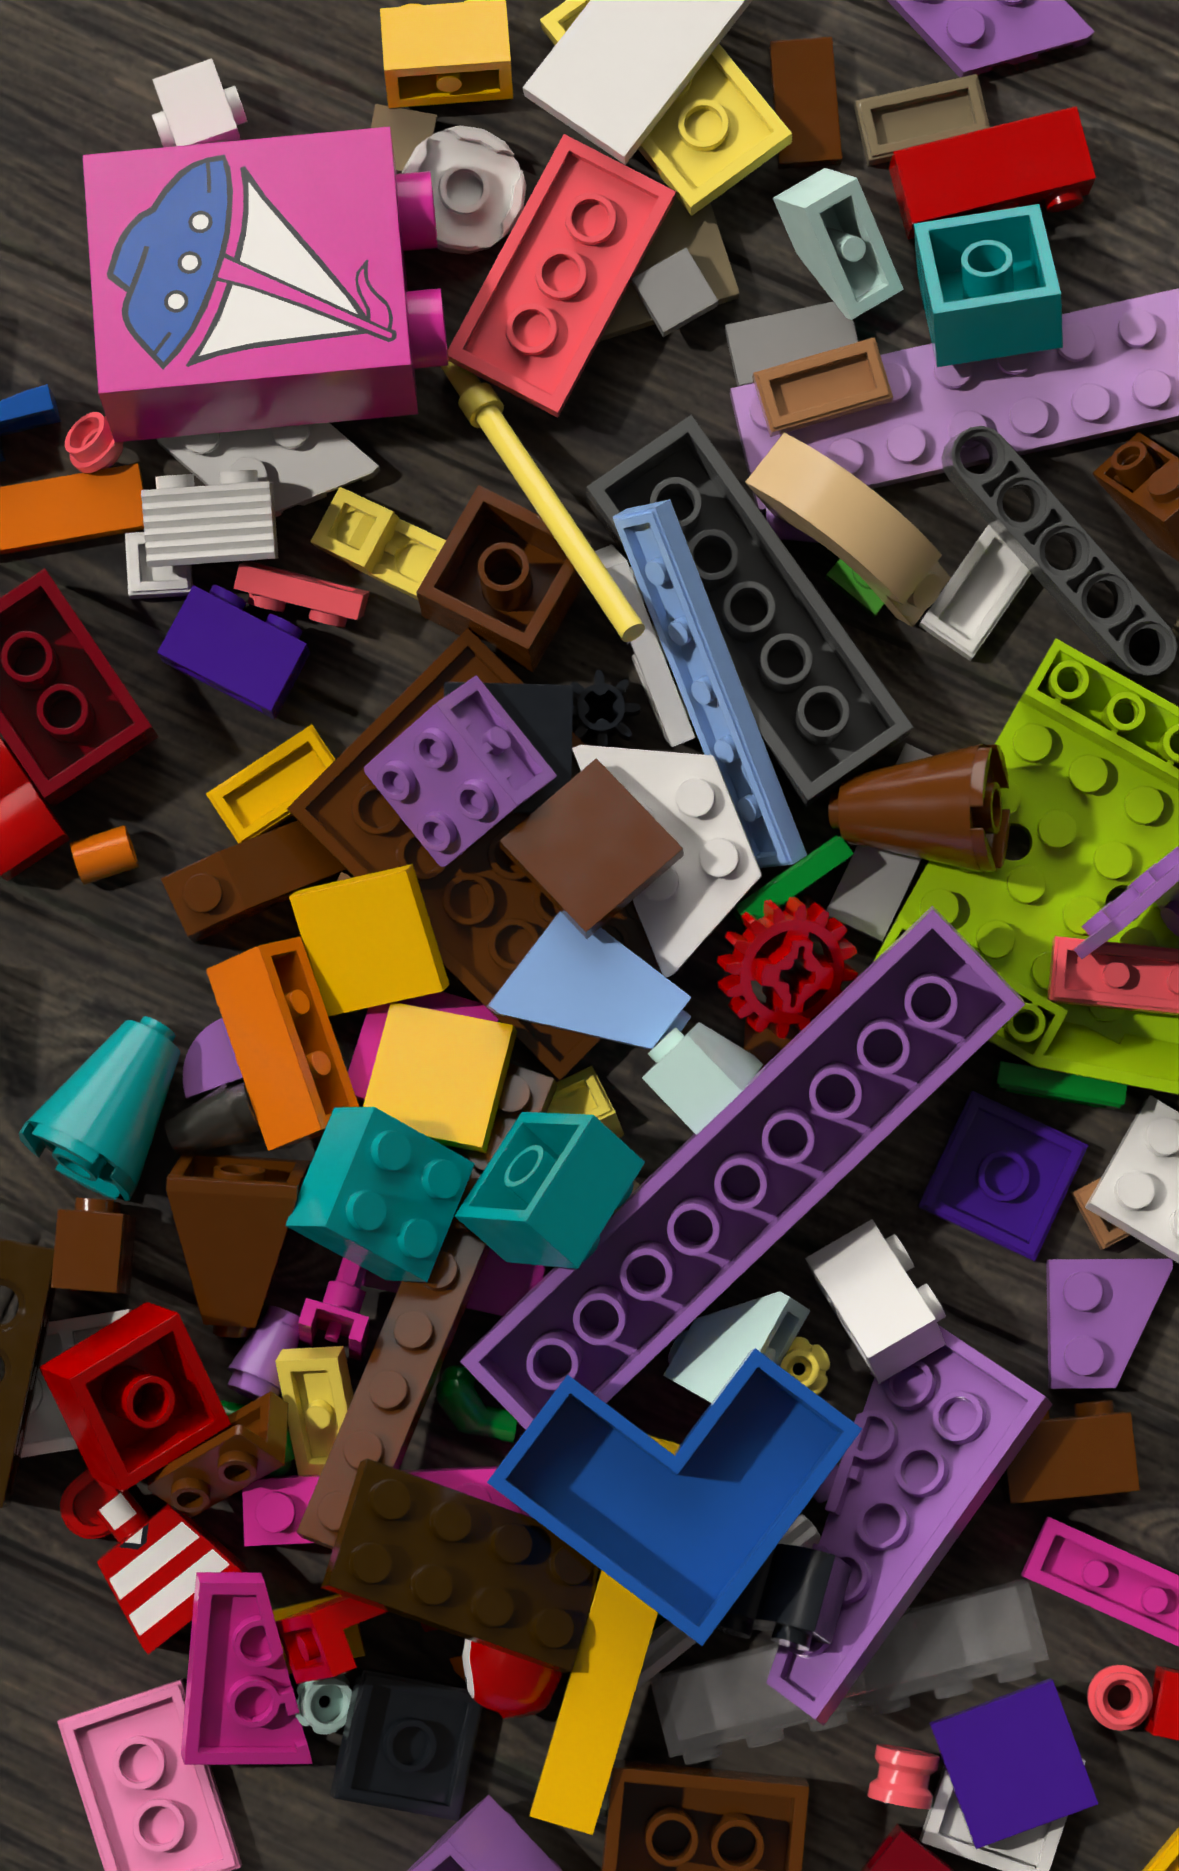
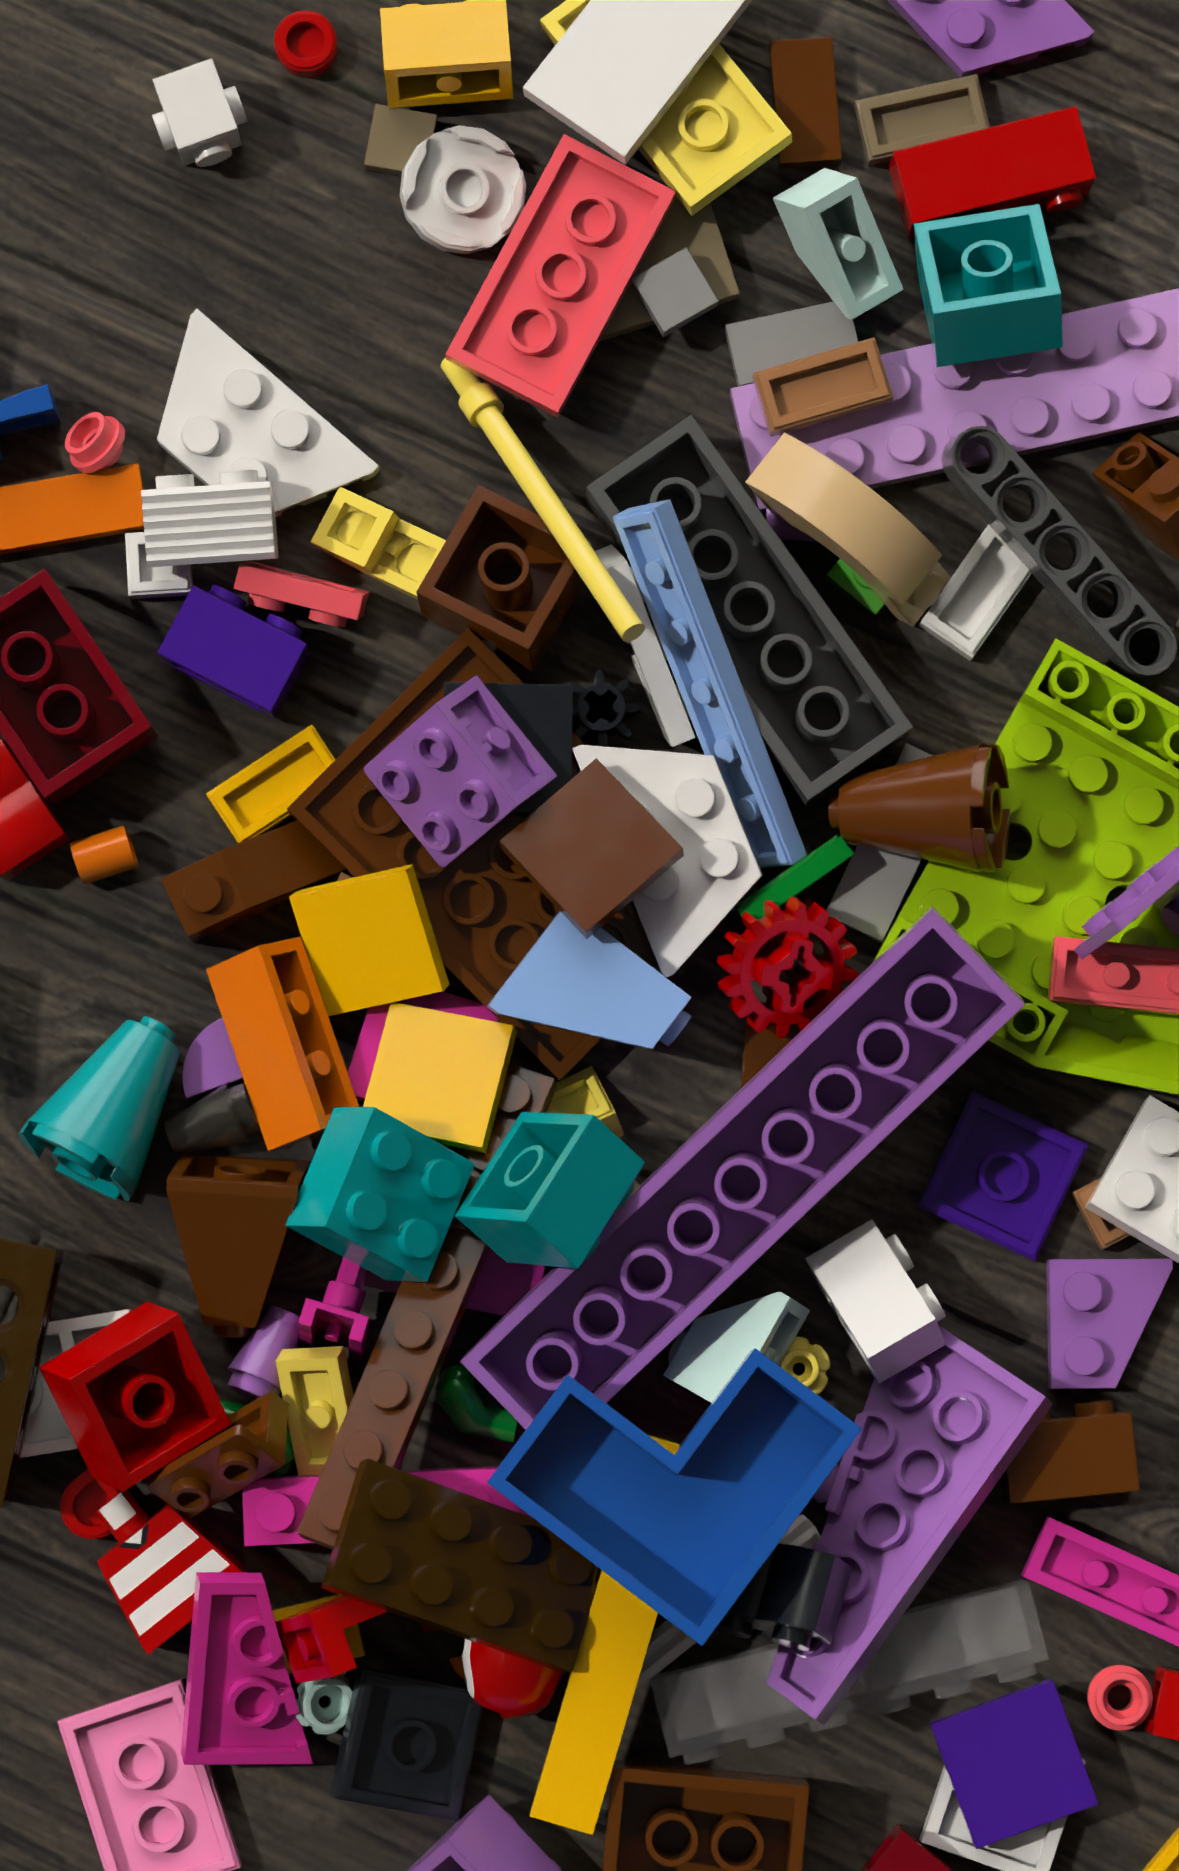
(94, 1247): reddish brown brick -> none
(258, 284): dark pink brick -> none
(305, 44): none -> red tile
(699, 1073): light aqua slope -> none
(903, 1776): coral wheel -> none
(1057, 1086): green tile -> none

